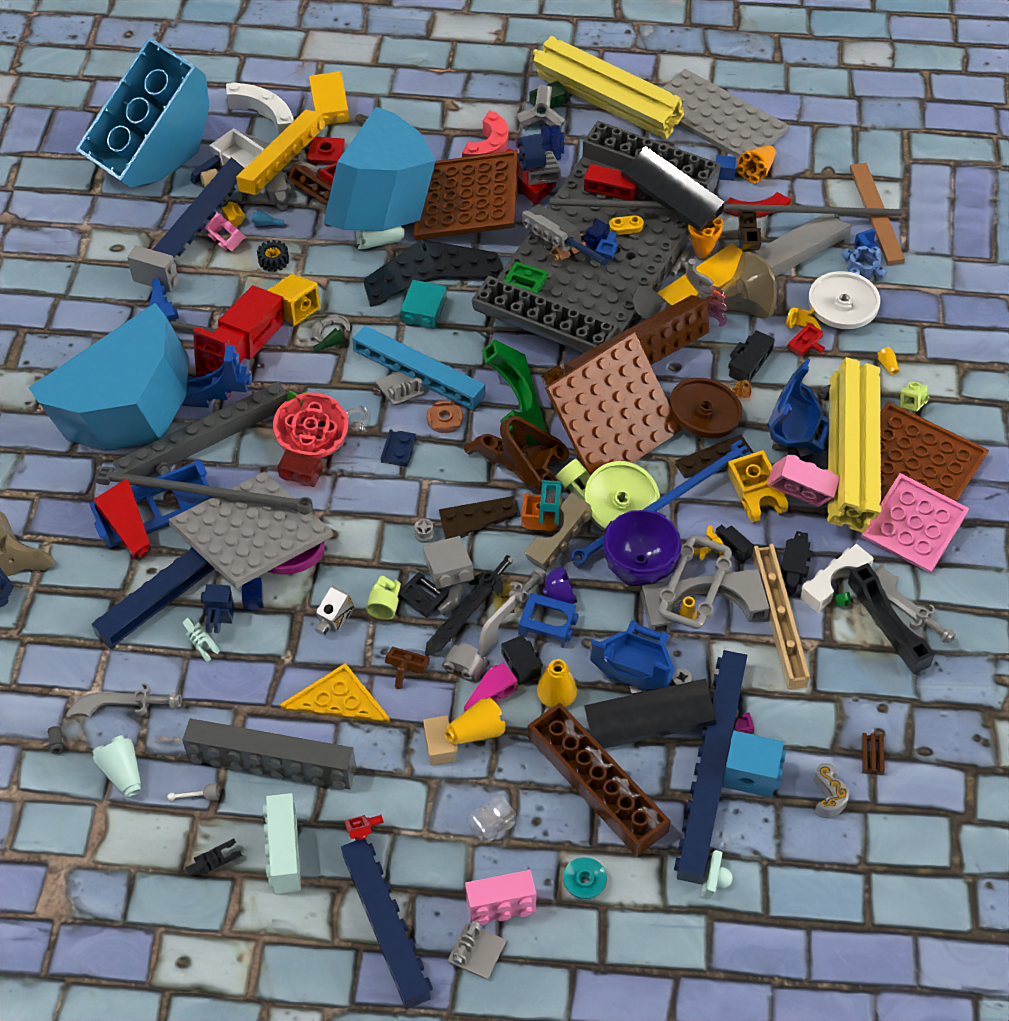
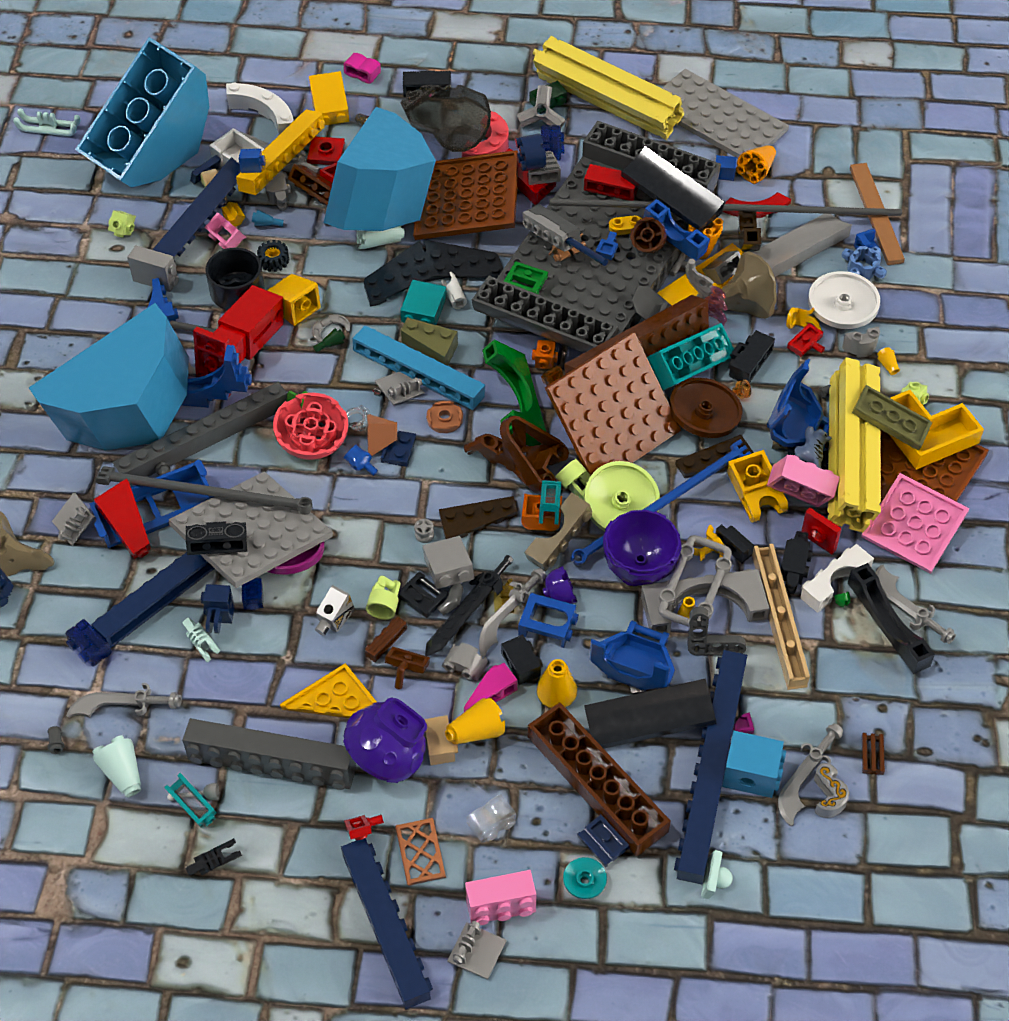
(47, 124): none -> light aqua piece
(72, 519): none -> light grey hinge
(88, 643): none -> clear blue brick
(121, 223): none -> yellowish green brick
(191, 801): none -> teal window
(216, 538): none -> black piece
(232, 274): none -> black piece
(251, 160): none -> blue brick
(282, 844): light aqua brick -> none
(300, 468): clear red brick -> none
(360, 459): none -> blue piece
(362, 68): none -> dark pink brick
(380, 433): none -> nougat slope
(385, 639): none -> reddish brown piece
(386, 740): none -> dark purple rock
(415, 79): none -> black piece
(430, 339): none -> olive wedge
(431, 838): none -> nougat window
(448, 115): none -> clear smoke windscreen
(455, 292): none -> white piece
(545, 354): none -> orange brick
(596, 232): clear blue brick -> none
(603, 840): none -> dark blue plate
(648, 235): none -> reddish brown cylinder
(680, 674): light grey wheel -> none
(691, 243): none -> blue arch
(691, 356): none -> teal slope
(702, 638): none -> dark grey beam
(723, 267): none -> dark grey brick
(789, 800): none -> light grey sword
(813, 448): none -> sand blue animal
(827, 534): none -> red piece
(861, 344): none -> light grey cylinder
(892, 417): none -> olive tile
(949, 433): none -> yellow piece

